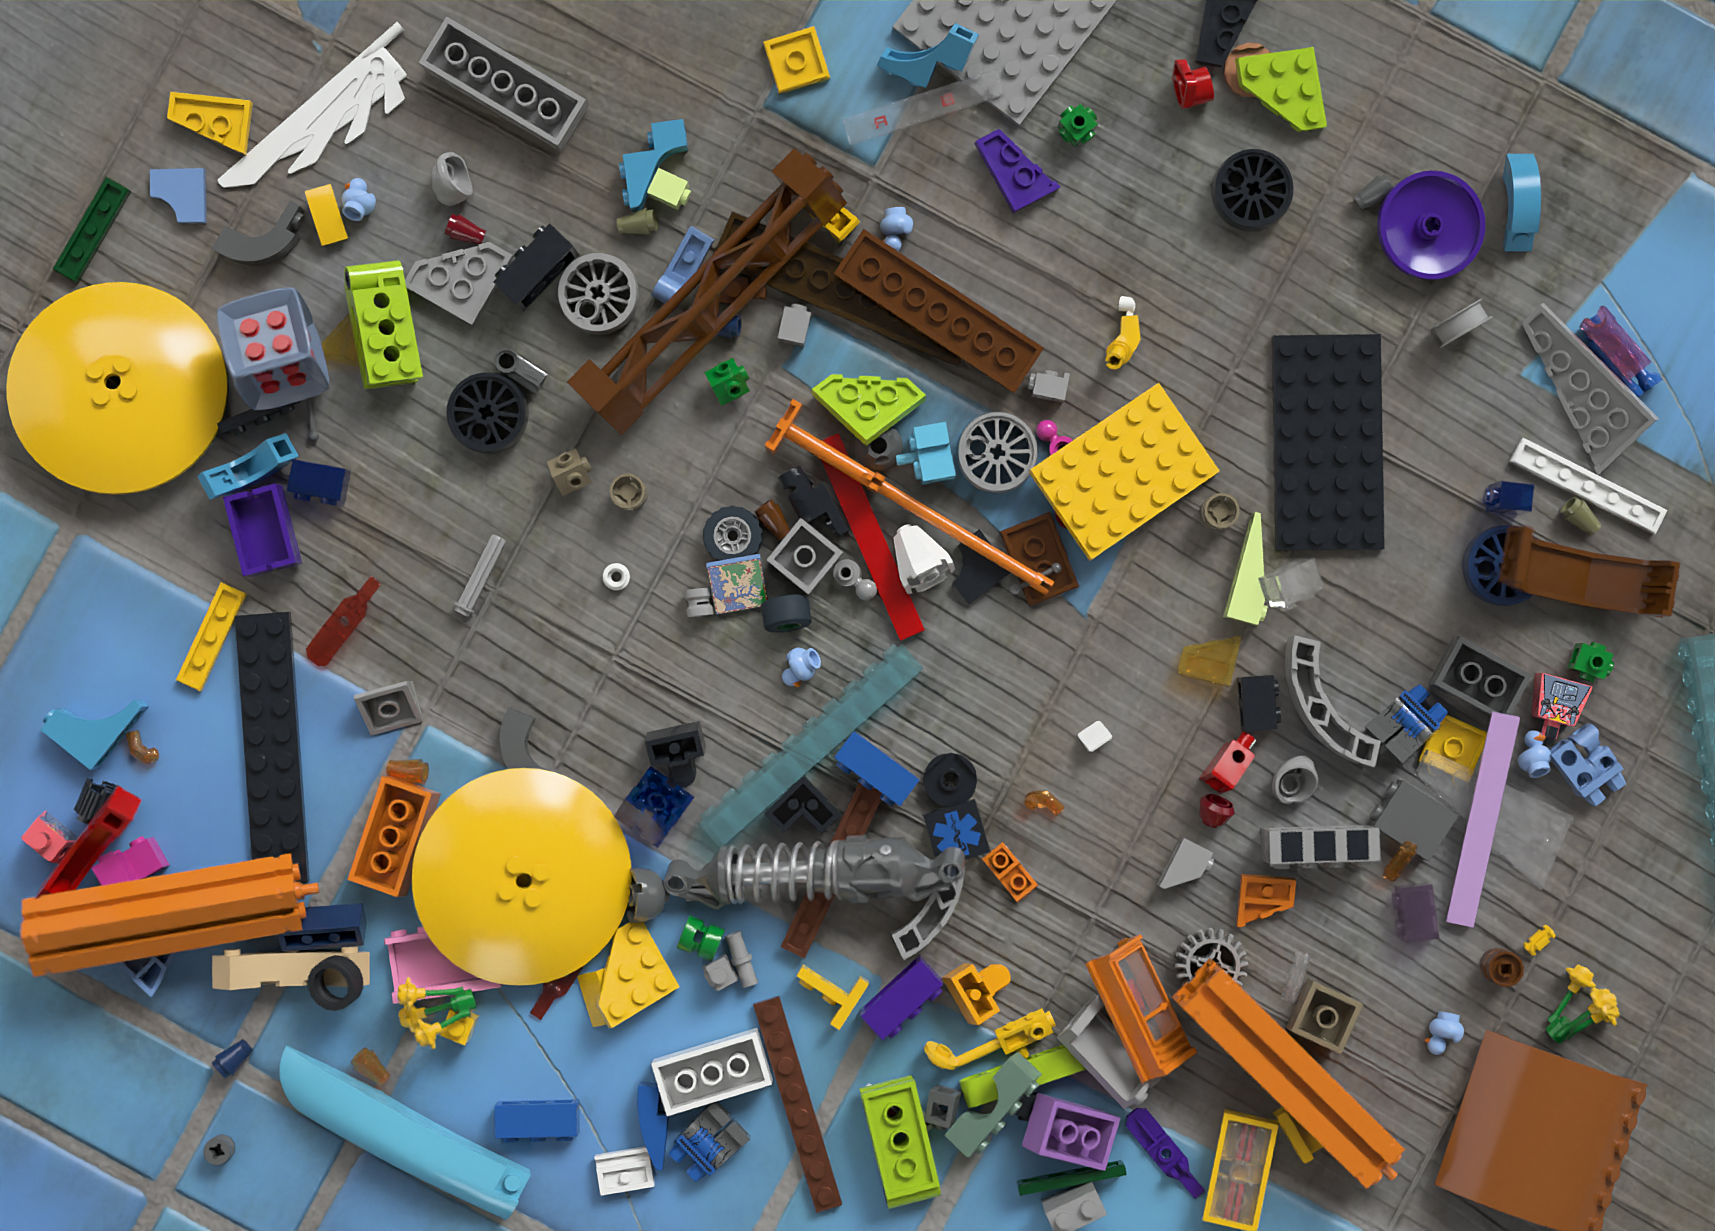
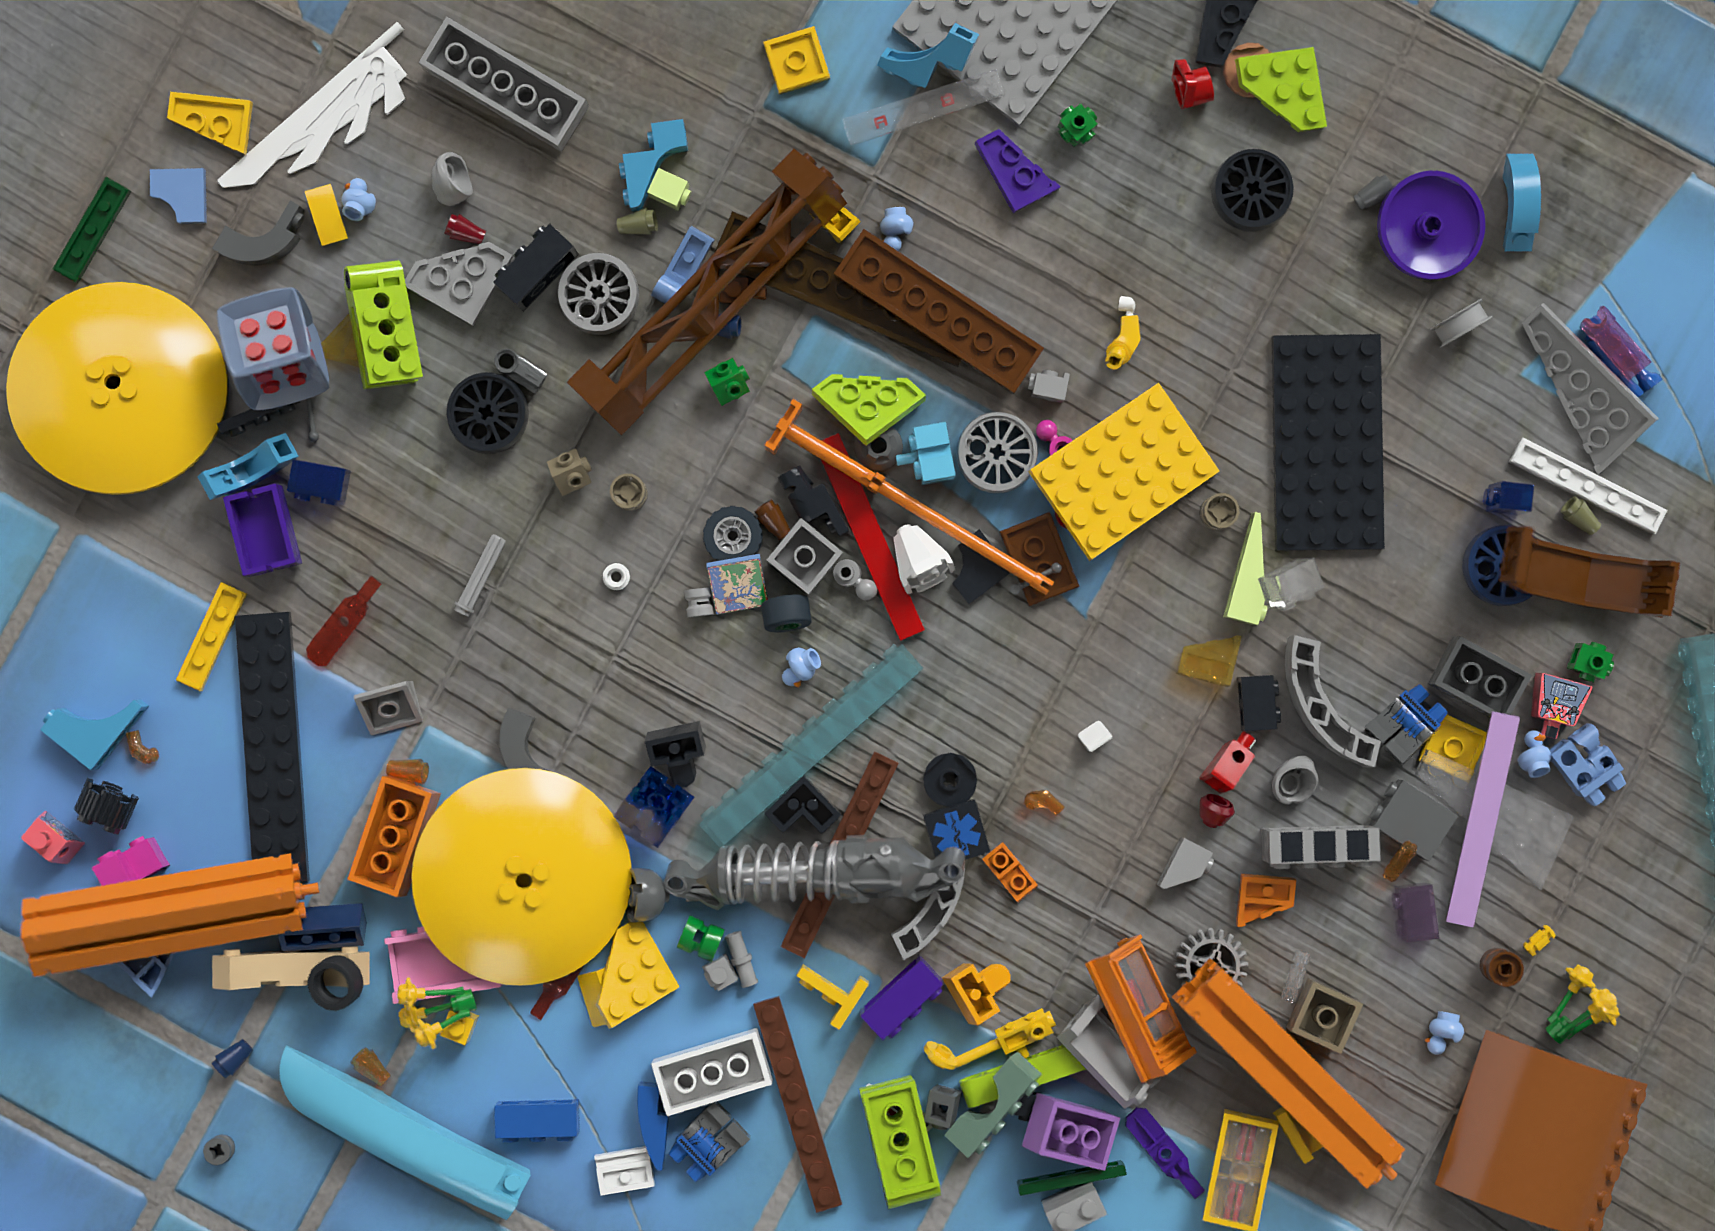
(91, 843): red arch -> none
(794, 325): light grey brick -> none
(876, 769): blue brick -> none

